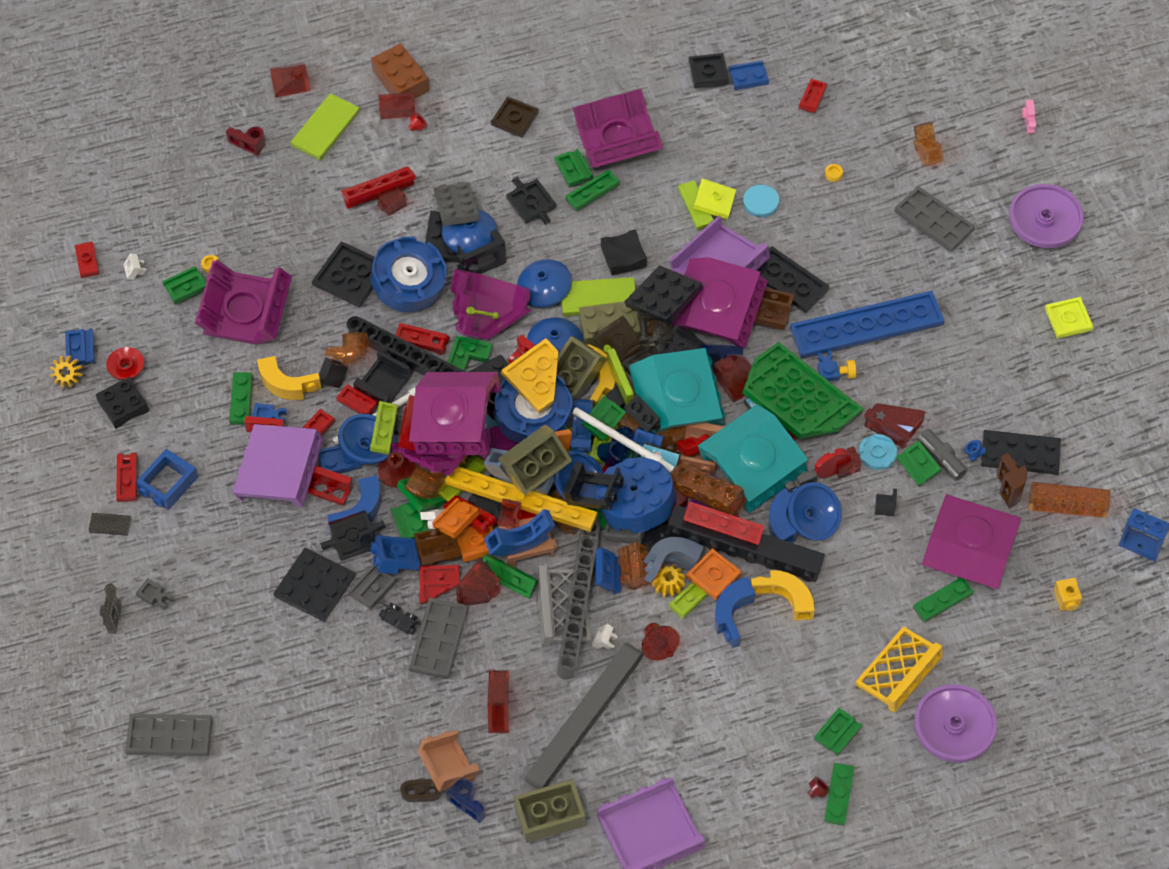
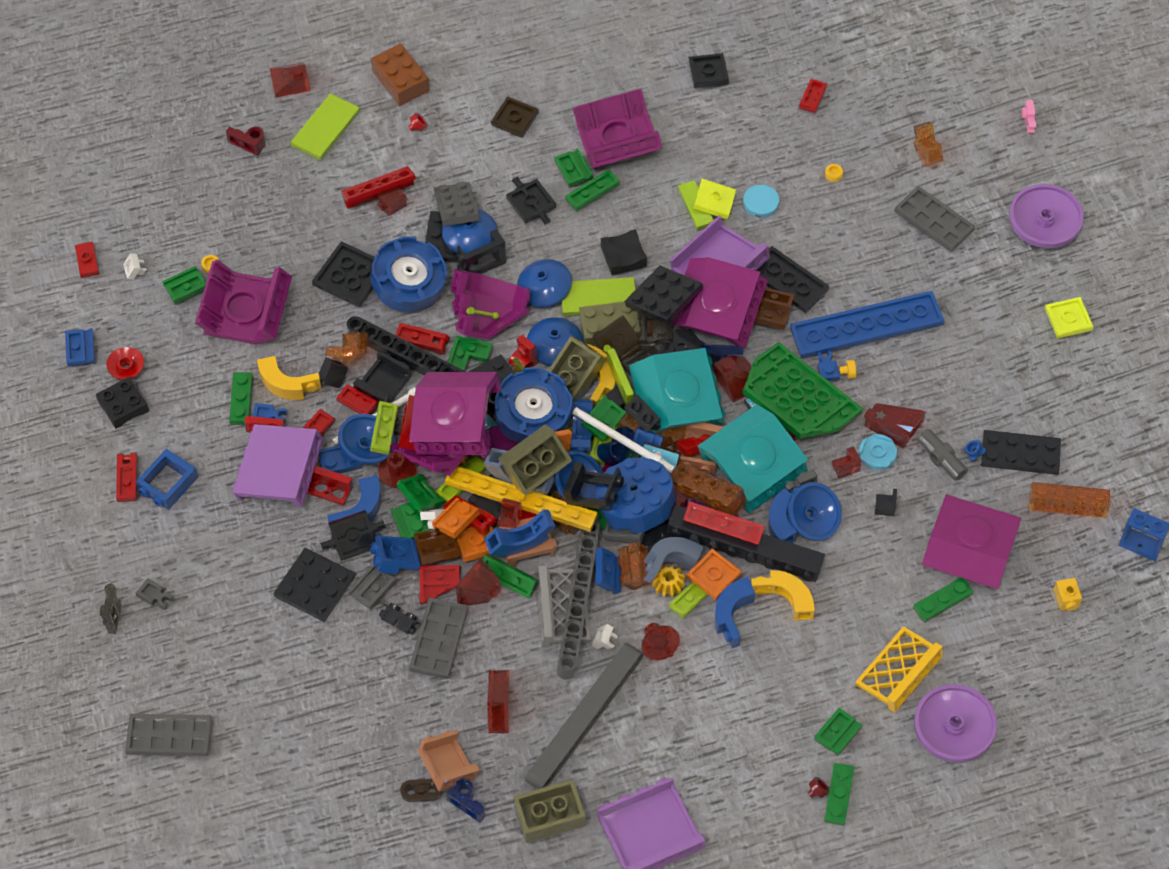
(69, 377): yellow gear -> none
(110, 524): clear smoke tile -> none
(396, 105): clear red hinge -> none
(424, 483): clear orange brick -> none
(535, 375): yellow plate -> none
(748, 75): blue plate -> none
(828, 463): red tile -> none
(919, 463): green plate -> none
(1012, 480): reddish brown brick -> none

